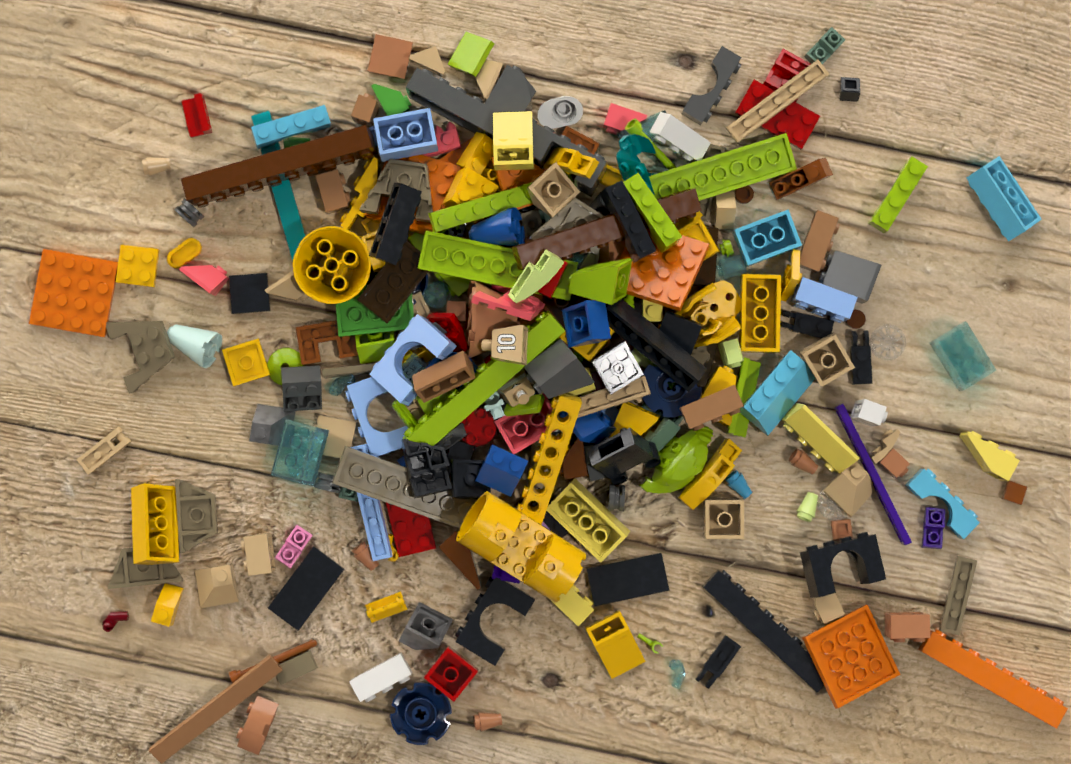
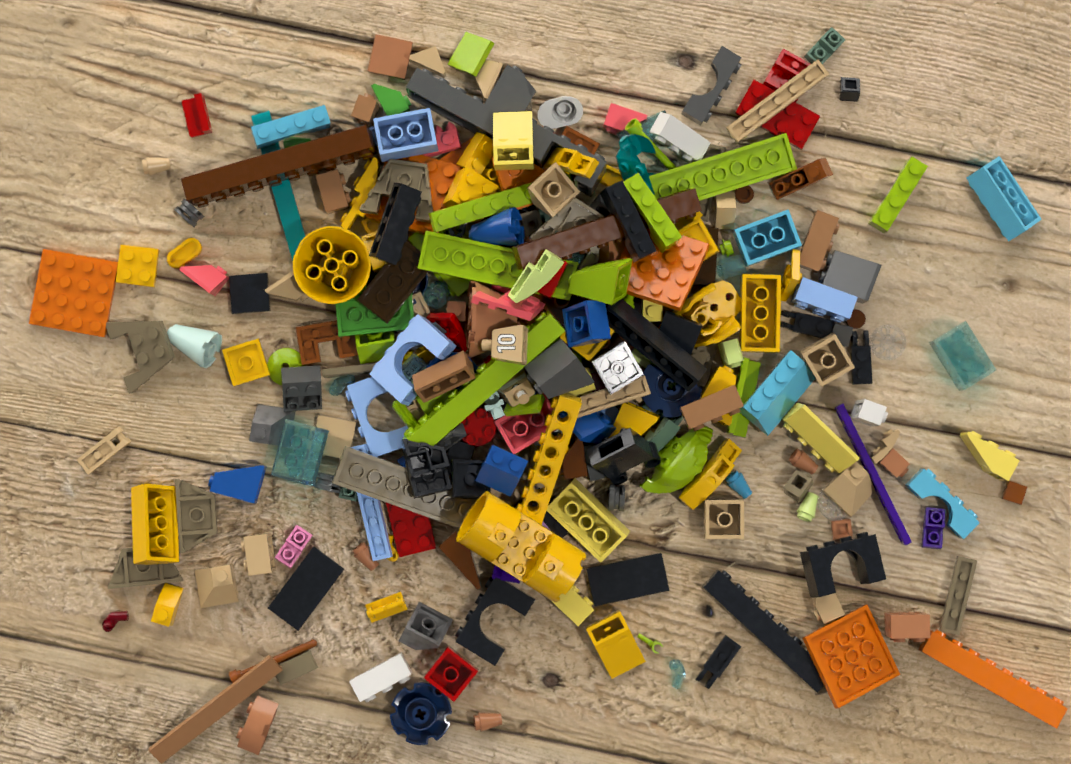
(239, 483): none -> blue slope
(798, 478): none -> dark tan brick
(843, 333): none -> dark grey slope

